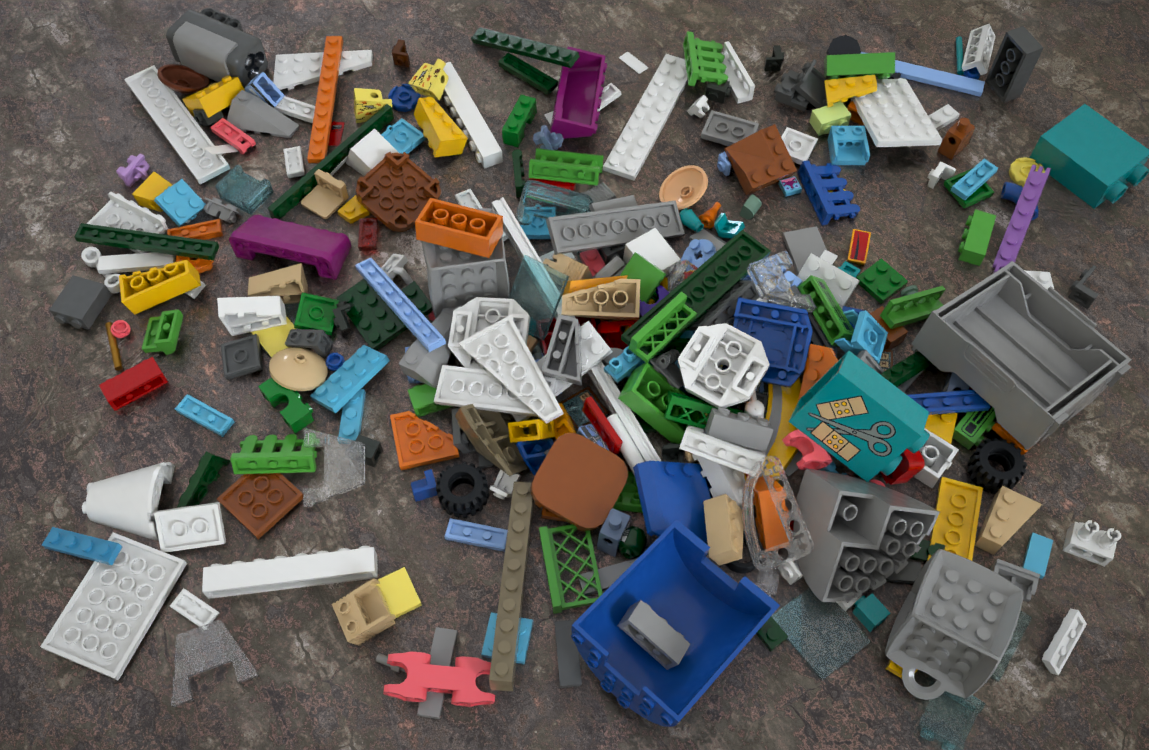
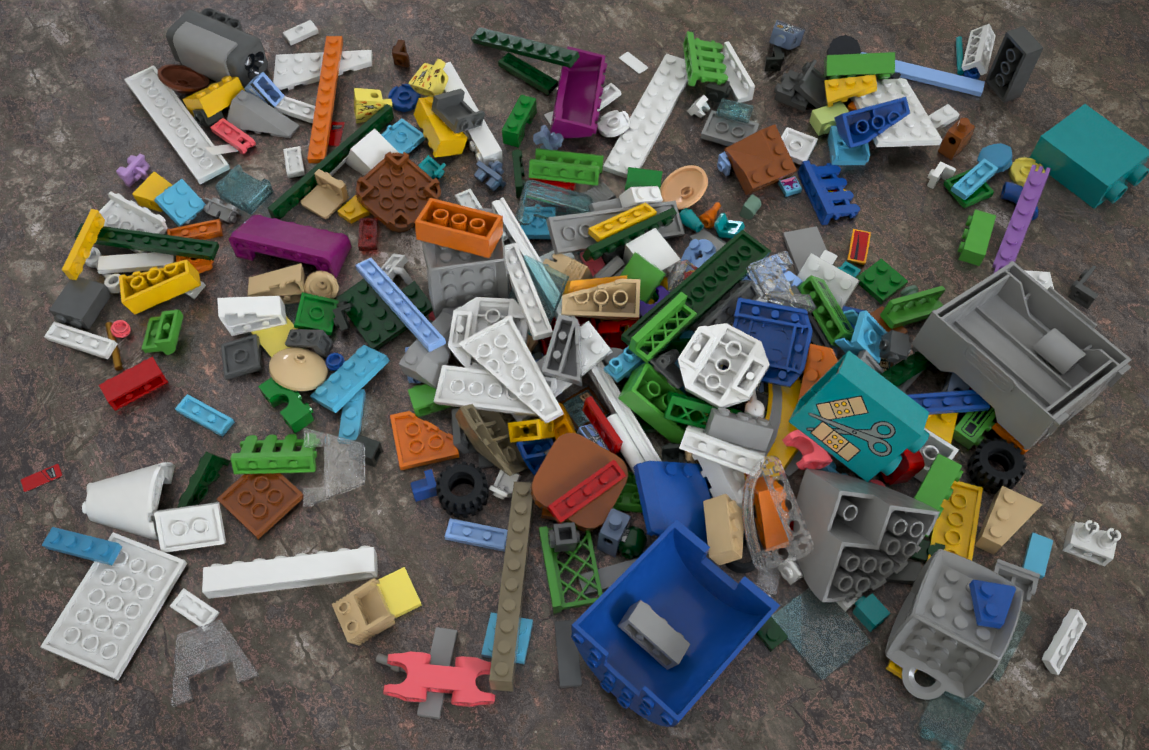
(41, 477): none -> red sticker
(81, 340): none -> white tile
(83, 244): none -> yellow plate
(300, 32): none -> white plate
(321, 284): none -> tan hair
(432, 168): none -> teal bracket
(456, 112): none -> dark grey panel
(495, 179): none -> sand blue hips
(526, 293): none -> white plate
(563, 537): none -> dark grey brick
(586, 491): none -> red plate
(611, 243): none -> dark green plate
(613, 123): none -> white tile
(621, 222): none -> yellow plate
(638, 195): none -> white brick
(643, 177): none -> green hinge
(734, 110): none -> clear light blue tile
(785, 34): none -> sand blue torso
(866, 123): none -> blue wedge
(894, 346): none -> dark grey brick
(938, 482): none -> bright green brick
(991, 602): none -> blue wing
(998, 155): none -> dark azure hat
(1059, 351): none -> light grey brick

